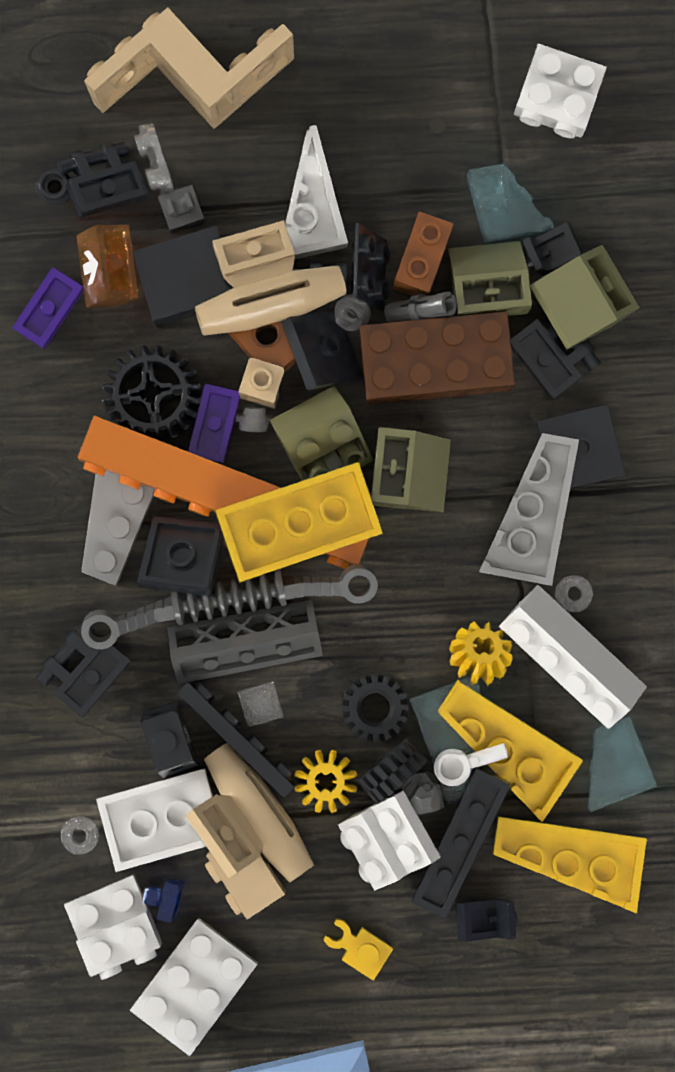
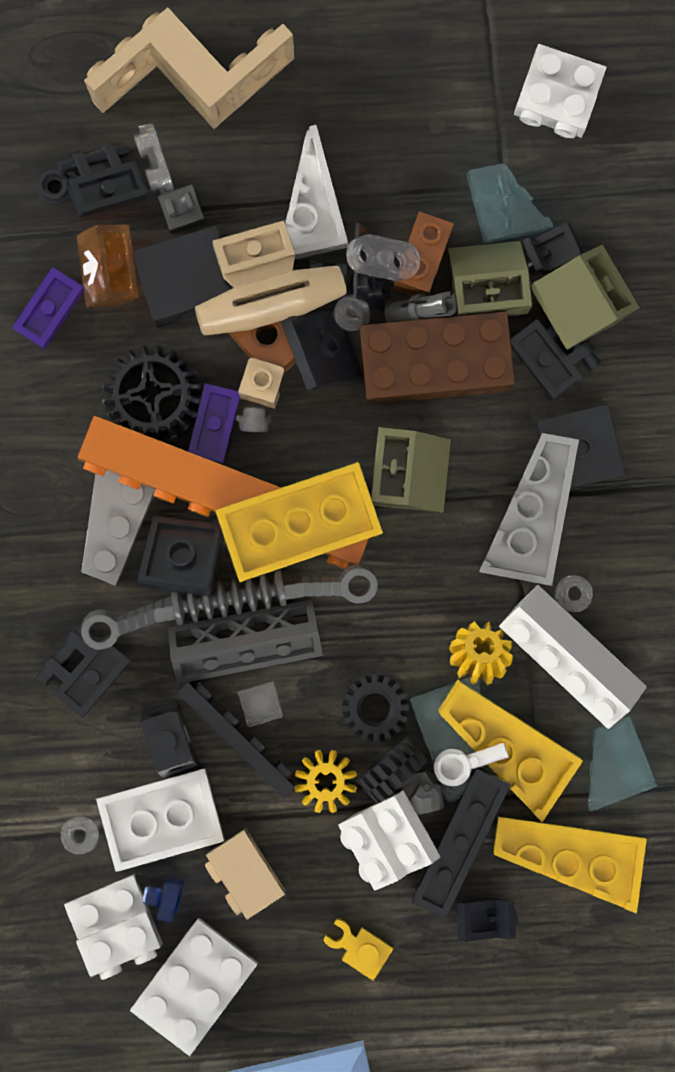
(246, 820): tan plate -> none
(321, 435): olive slope -> none
(380, 257): none -> clear plate

